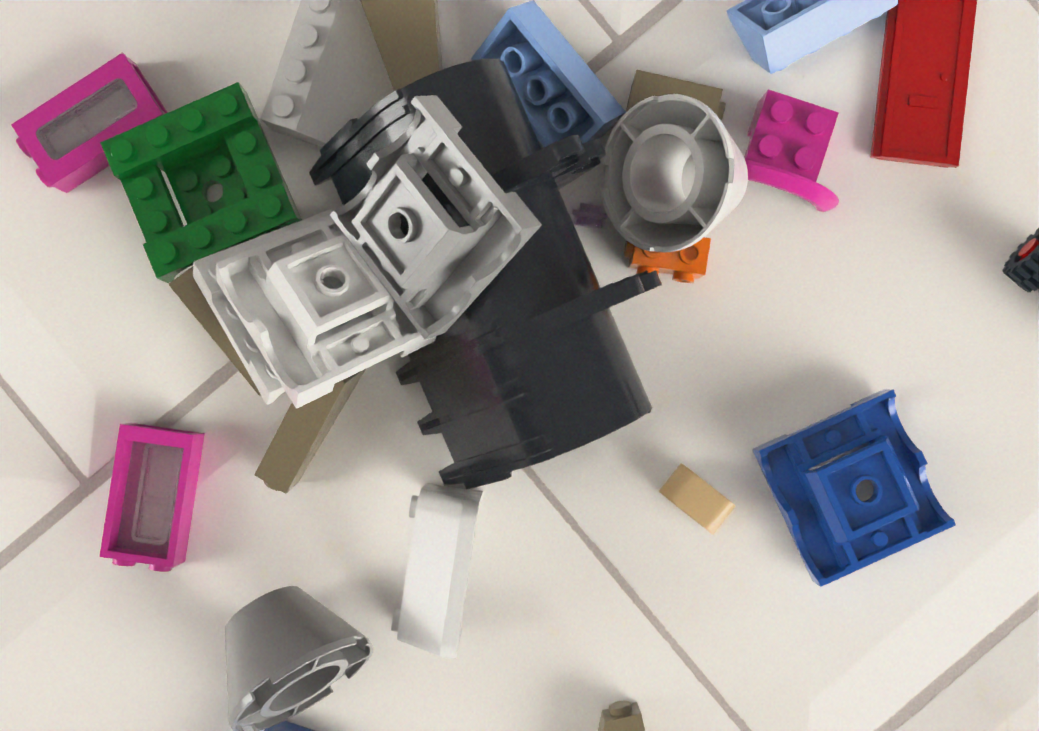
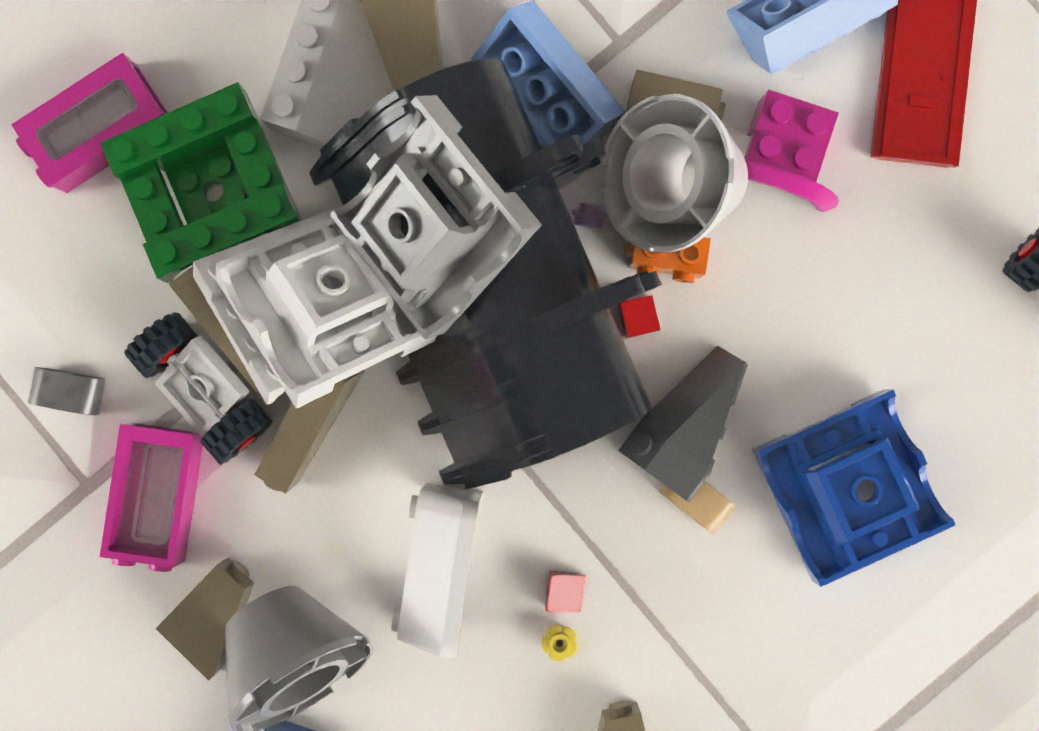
(66, 391): none -> flat silver beam
(199, 386): none -> plate
(200, 618): none -> dark tan slope
(556, 633): none -> light yellow plate
(564, 592): none -> slope
(638, 316): none -> red slope
(684, 428): none -> dark grey wedge

